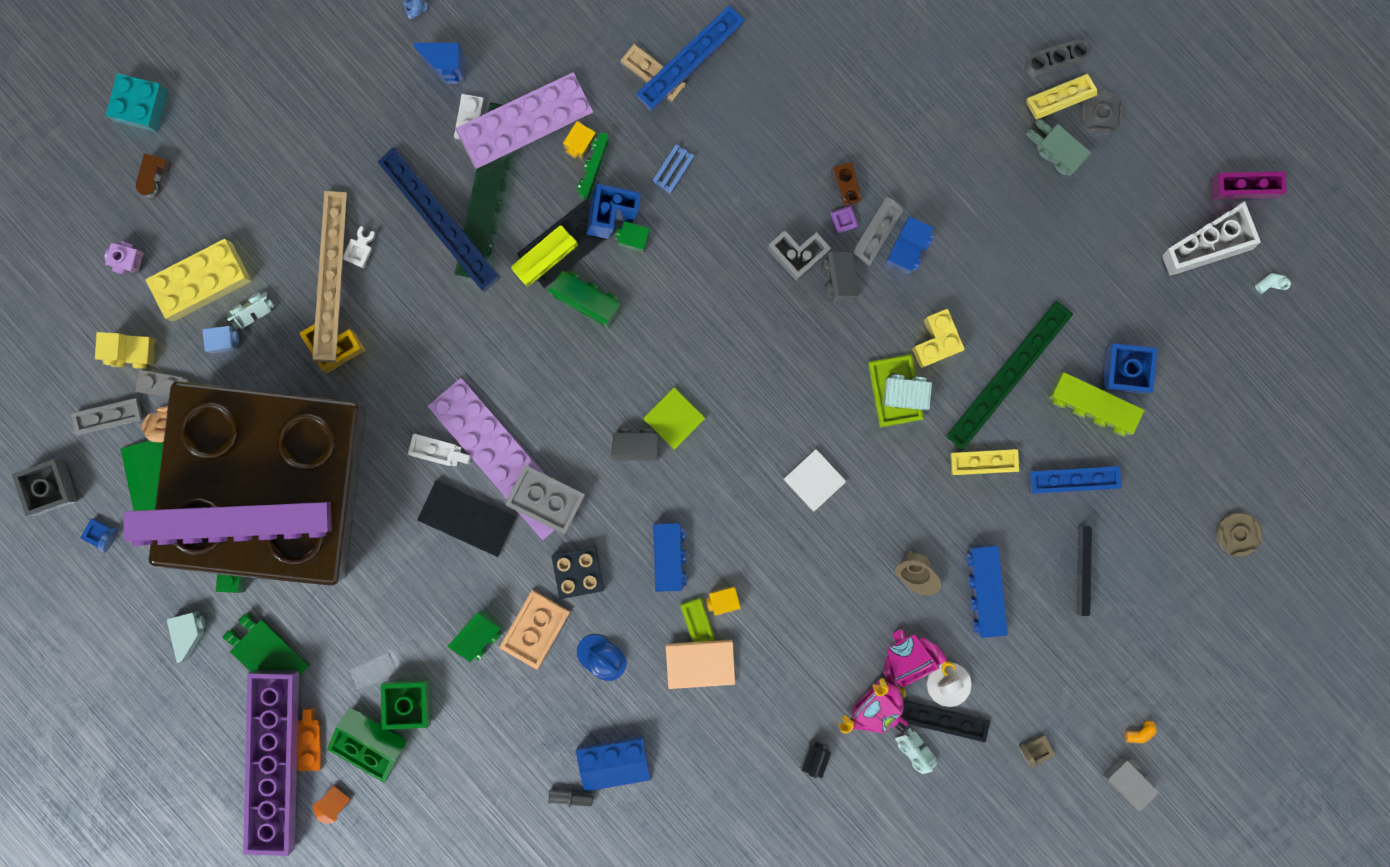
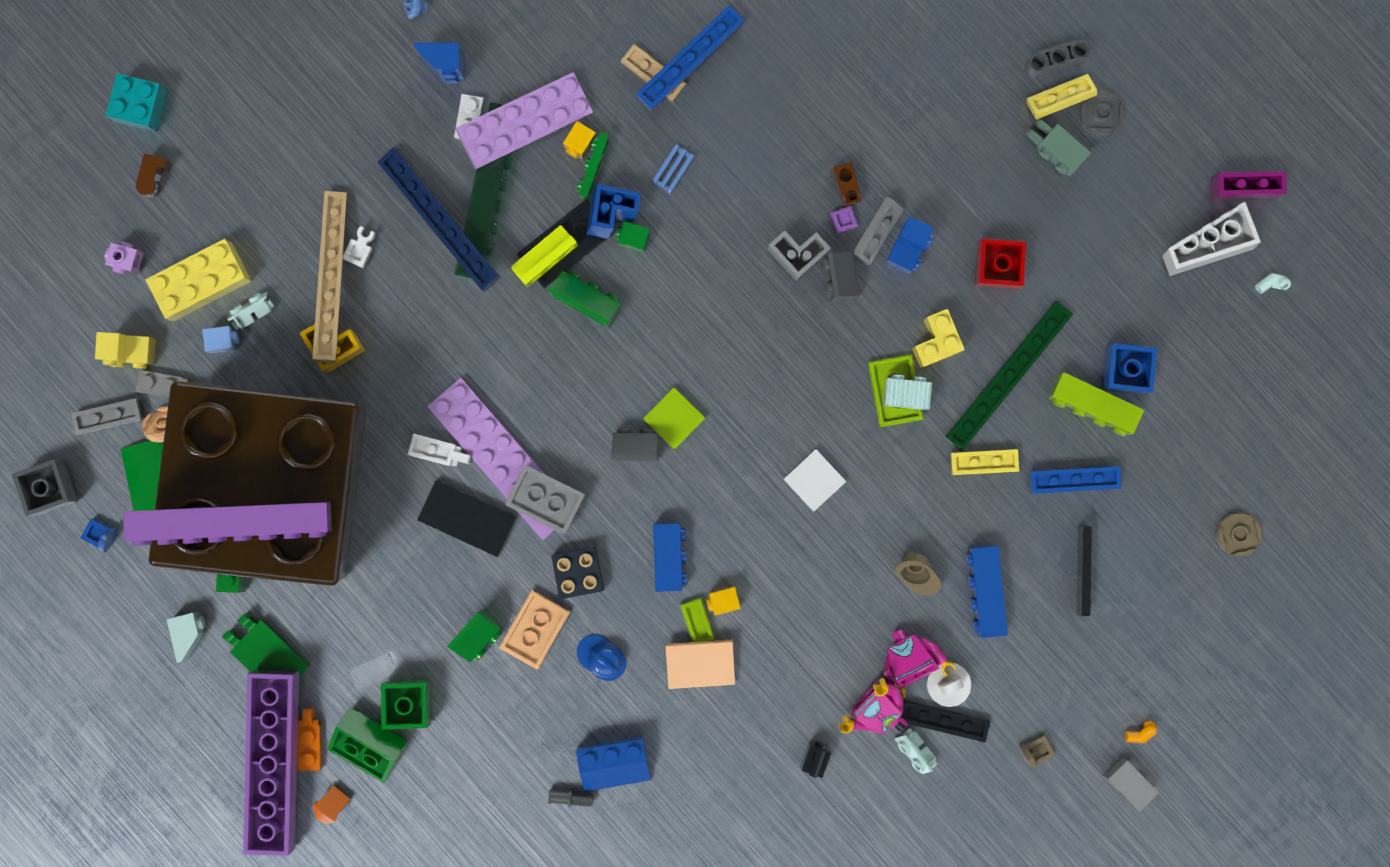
(1000, 264): none -> red brick

